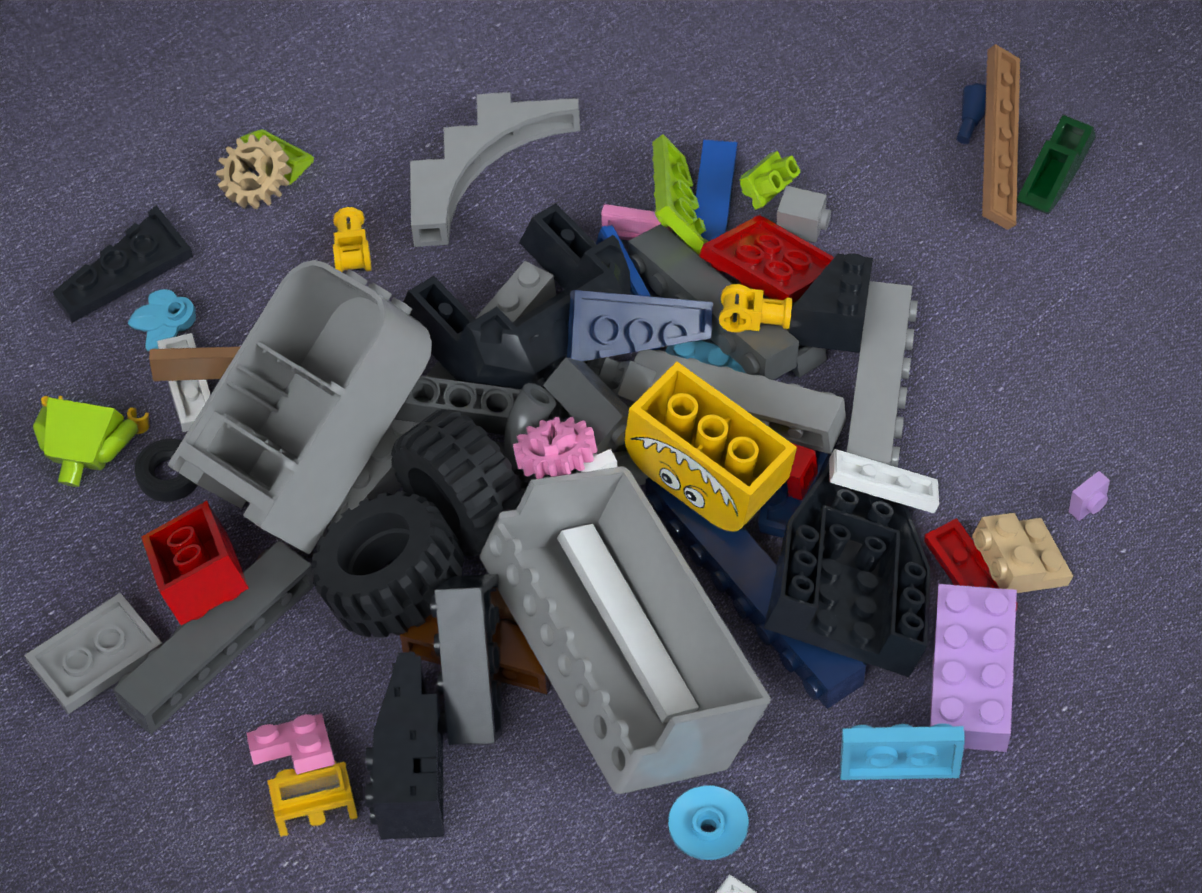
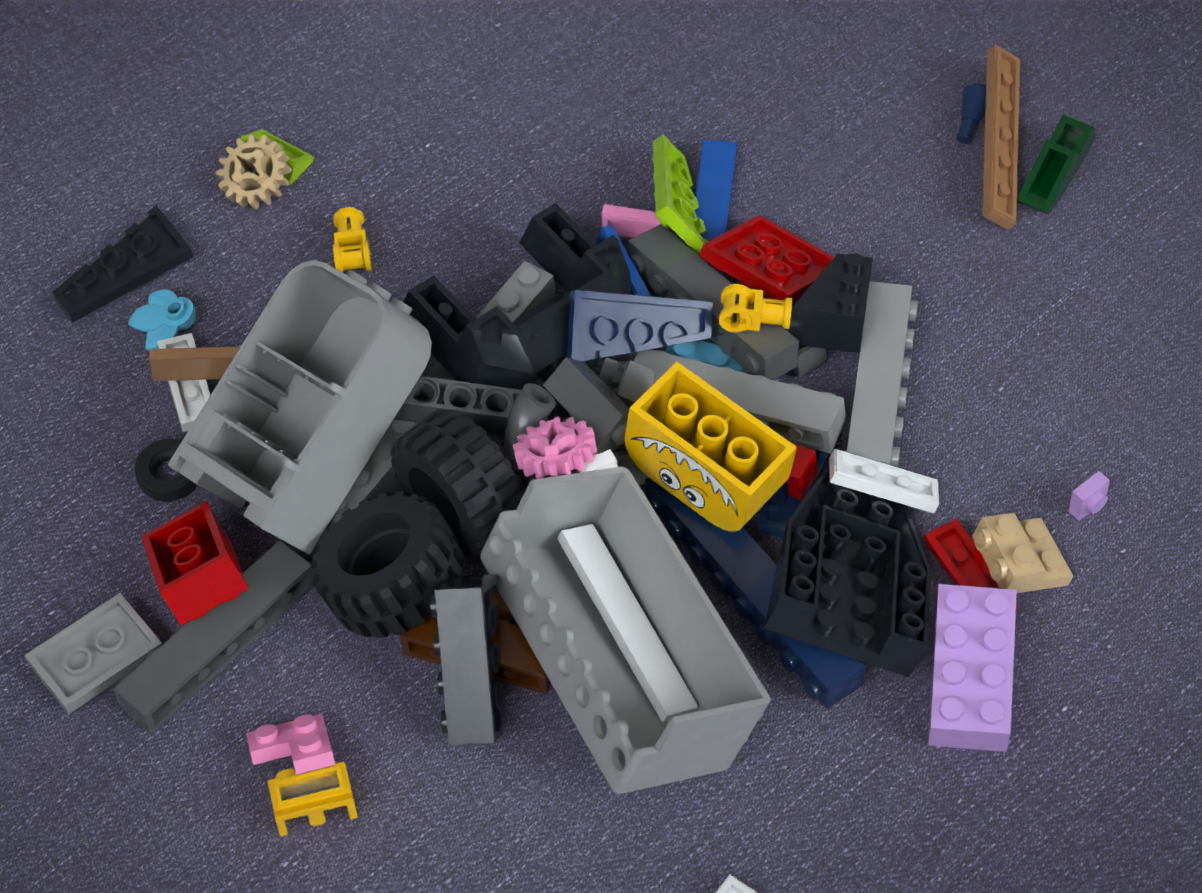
(83, 435): lime torso -> none
(407, 758): black piece -> none
(468, 150): light grey arch -> none
(708, 807): medium azure dish -> none
(768, 178): lime hips -> none
(803, 213): light grey brick -> none
(901, 752): medium azure plate -> none

